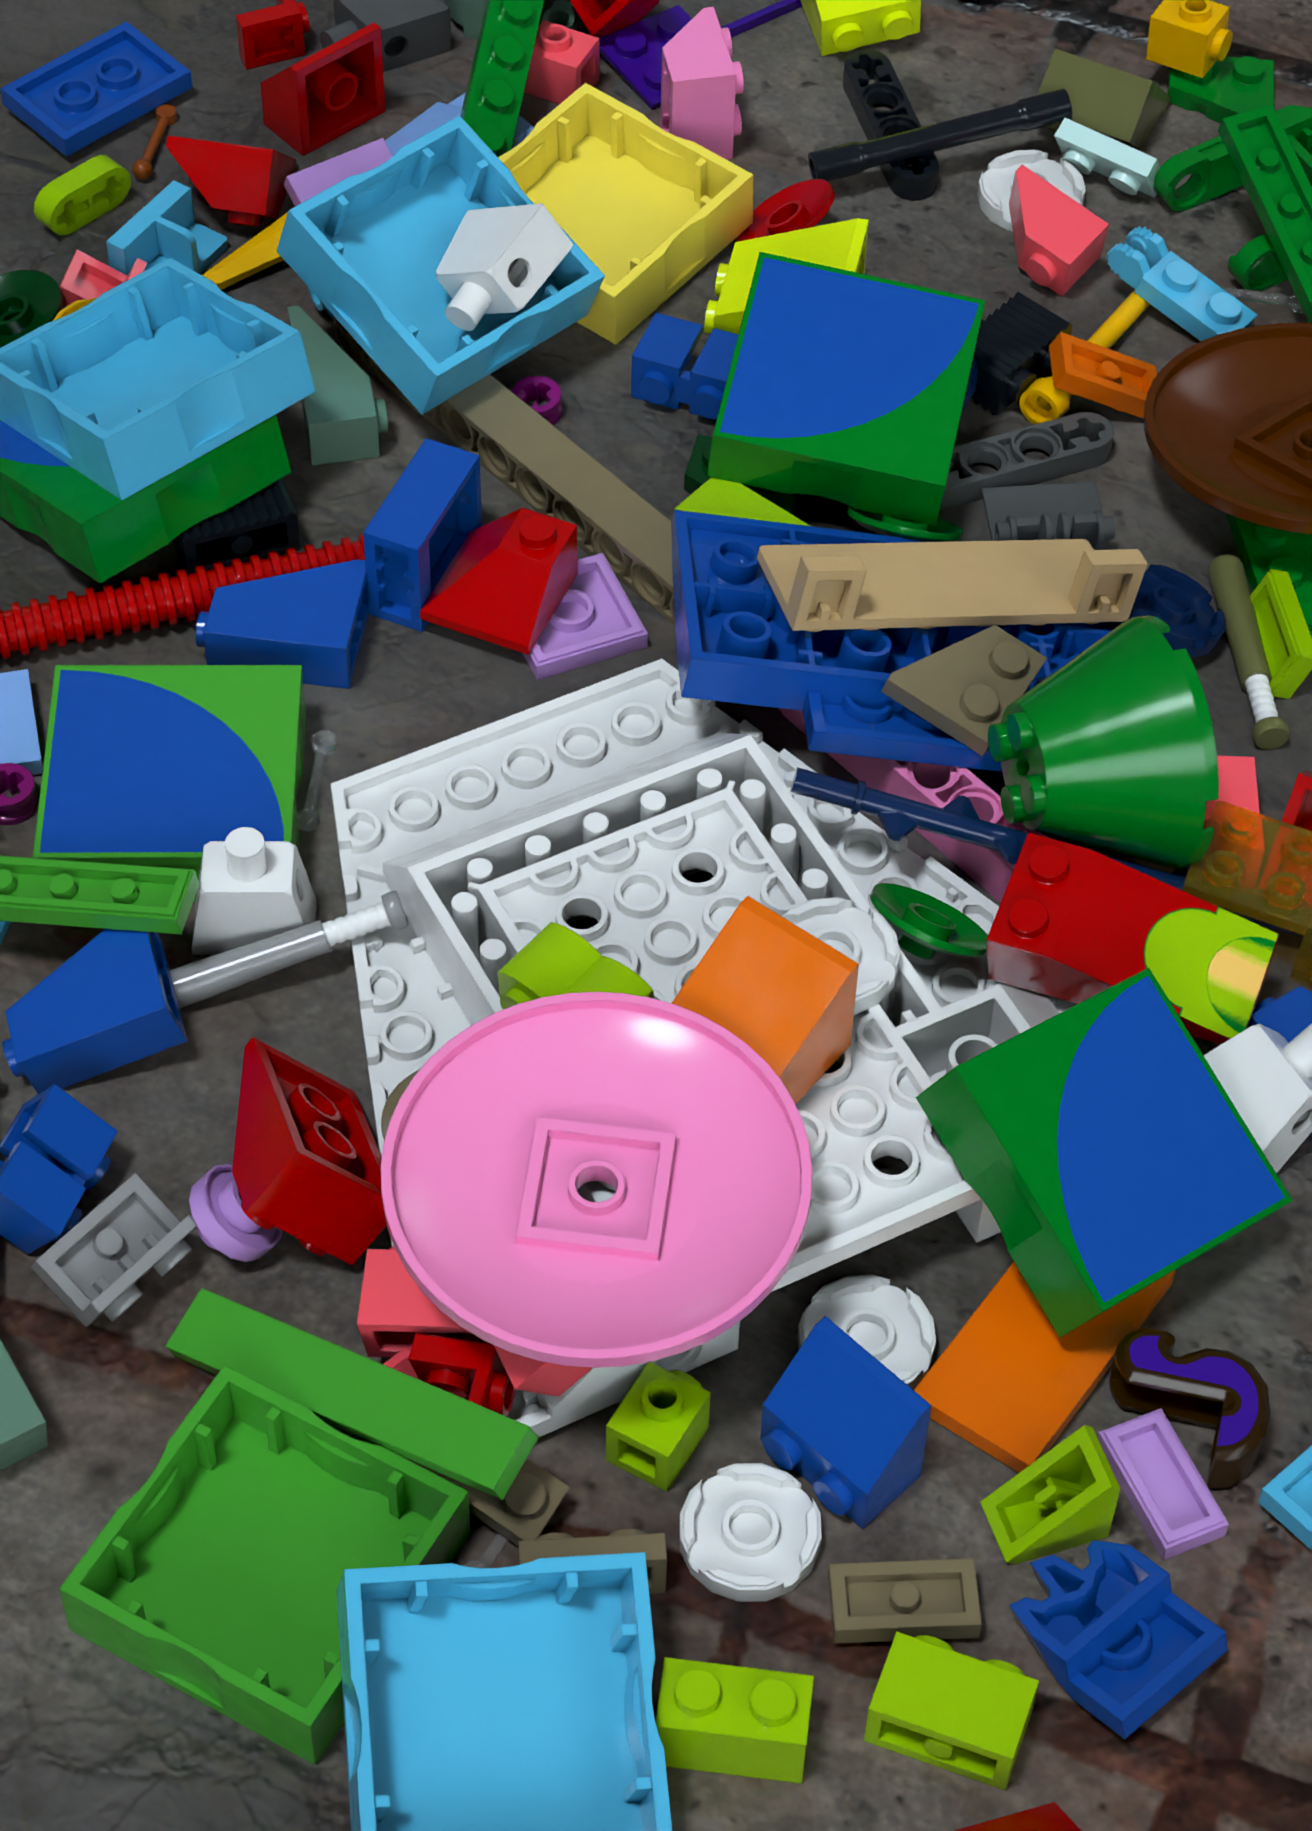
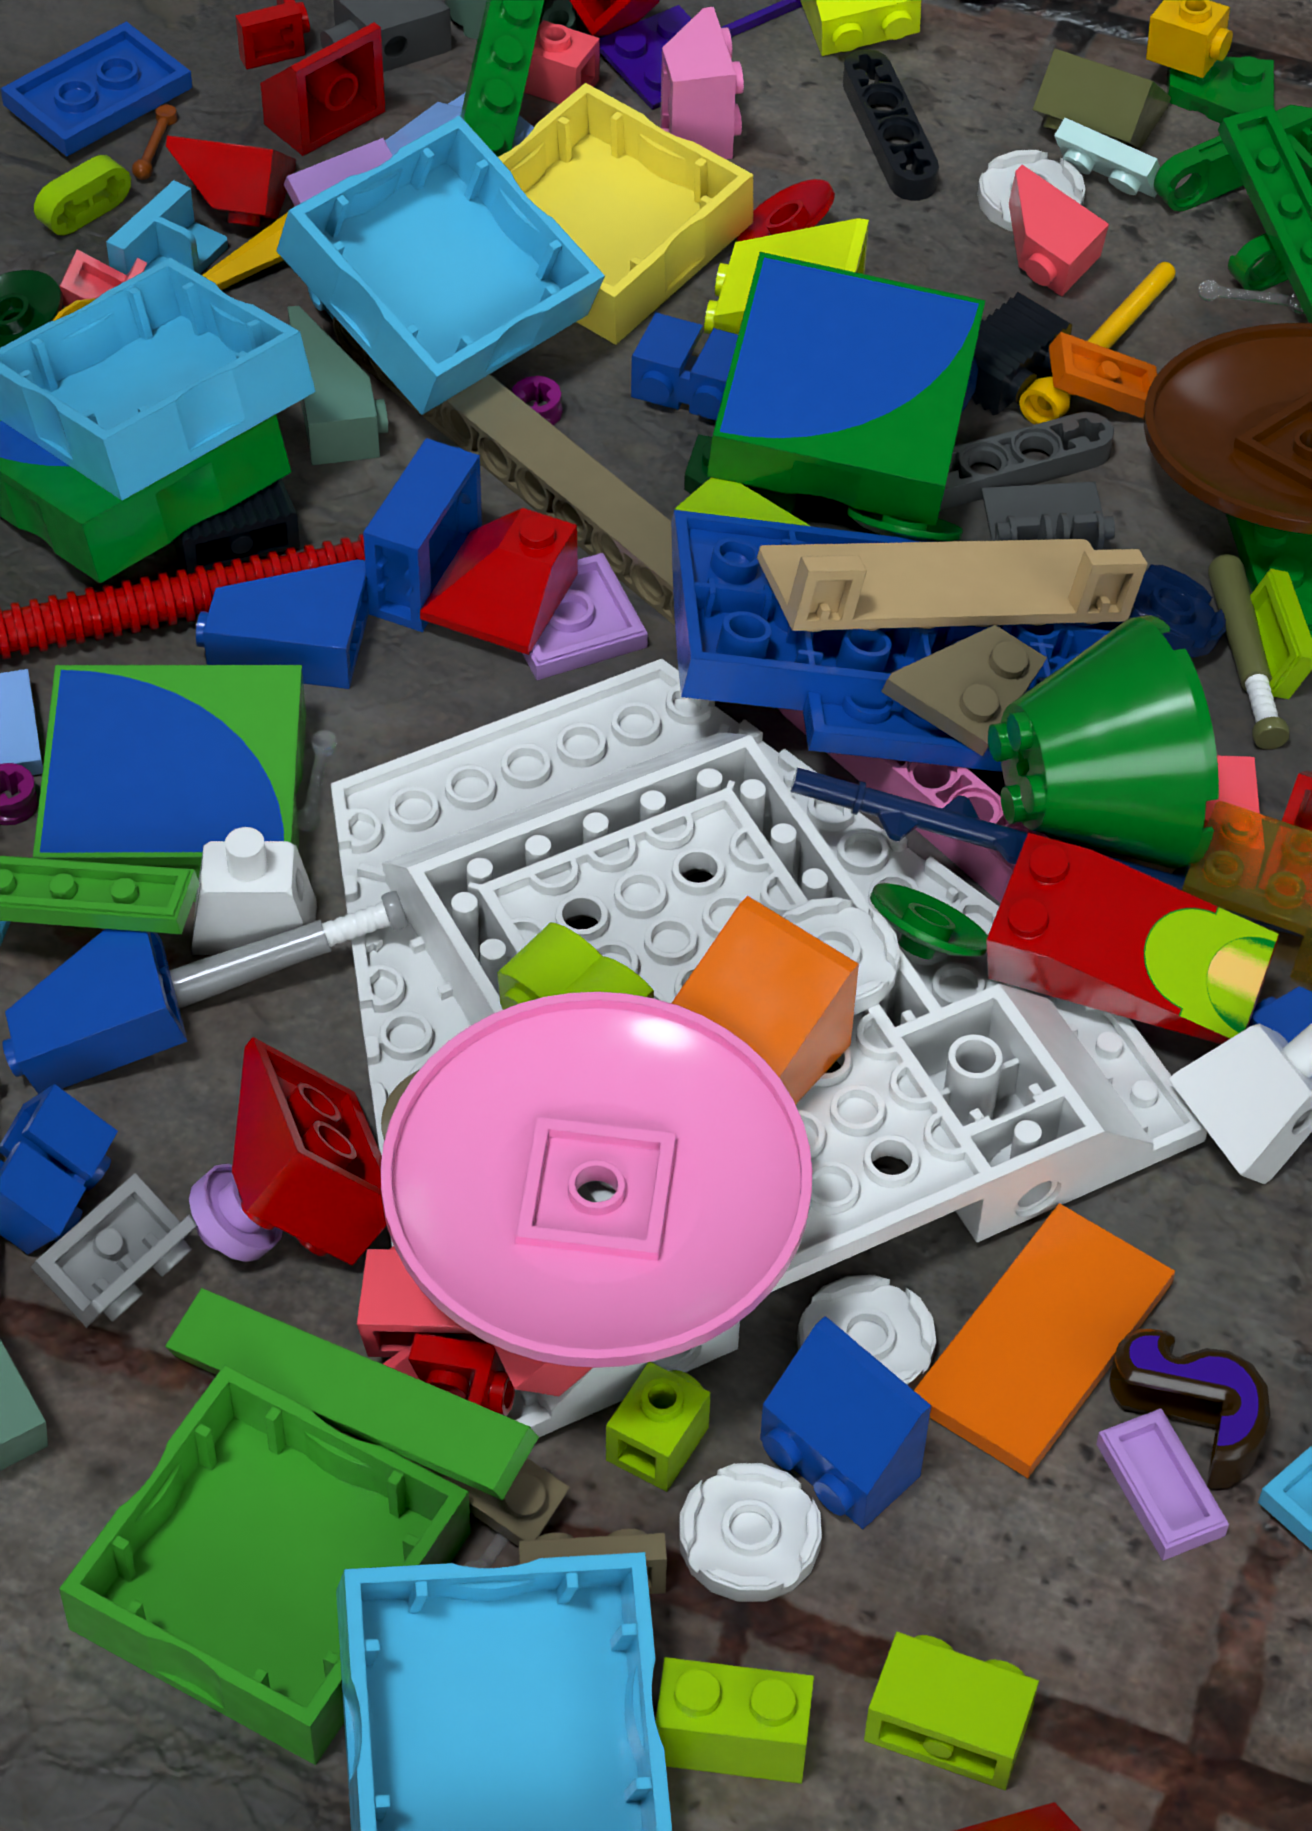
(499, 261): white torso -> none
(904, 1596): dark tan plate -> none
(1023, 115): black piece -> none
(1055, 1501): lime slope -> none
(1103, 1149): tile -> none
(1117, 1634): blue plate -> none
(1177, 286): medium azure hinge -> none

